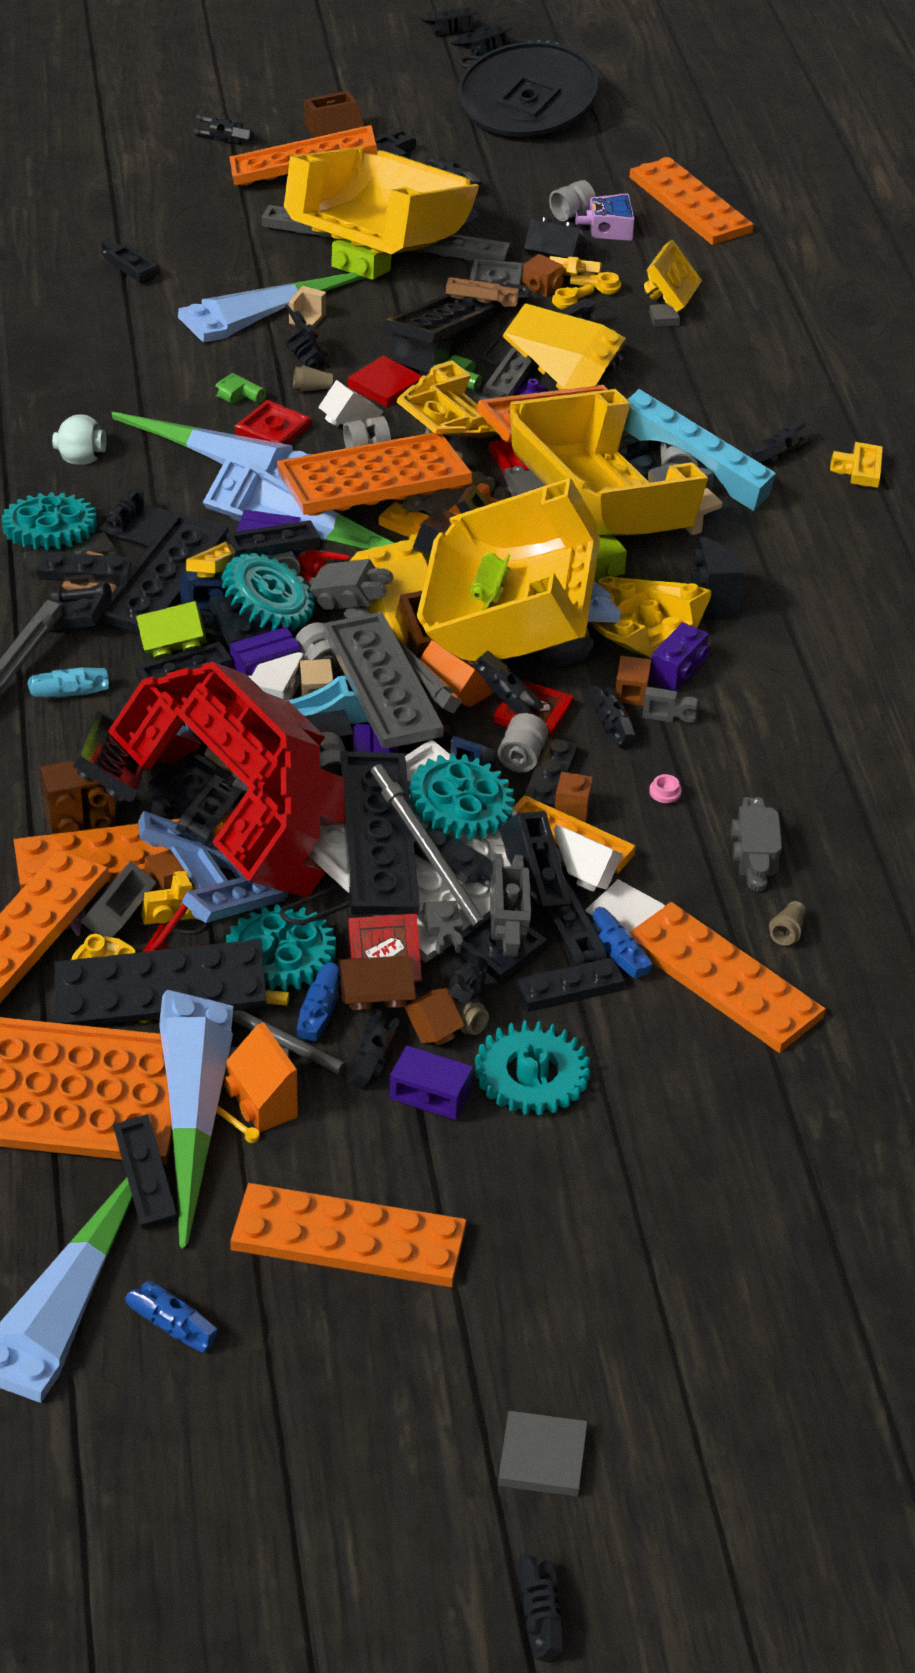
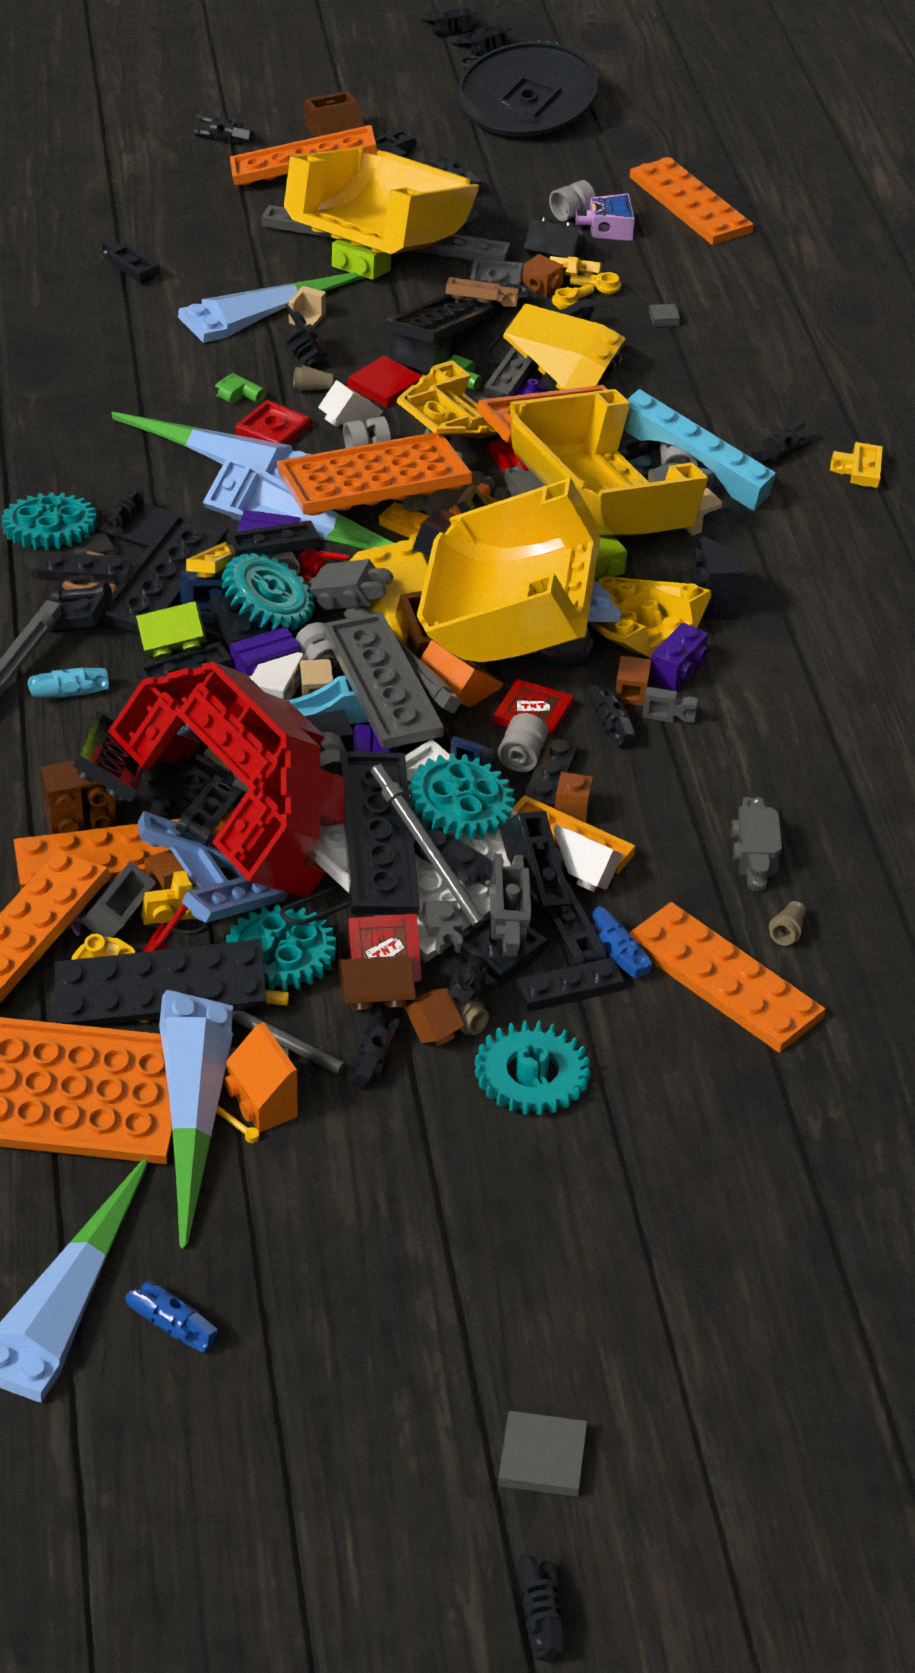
(79, 439): light aqua plant -> none
(145, 1172): black plate -> none
(319, 1003): blue hinge -> none
(349, 1235): orange plate -> none
(431, 1082): dark purple brick -> none
(489, 576): lime hinge -> none
(507, 685): black hinge -> none
(626, 905): white sticker -> none
(665, 789): bright pink plate -> none
(672, 277): yellow plate -> none

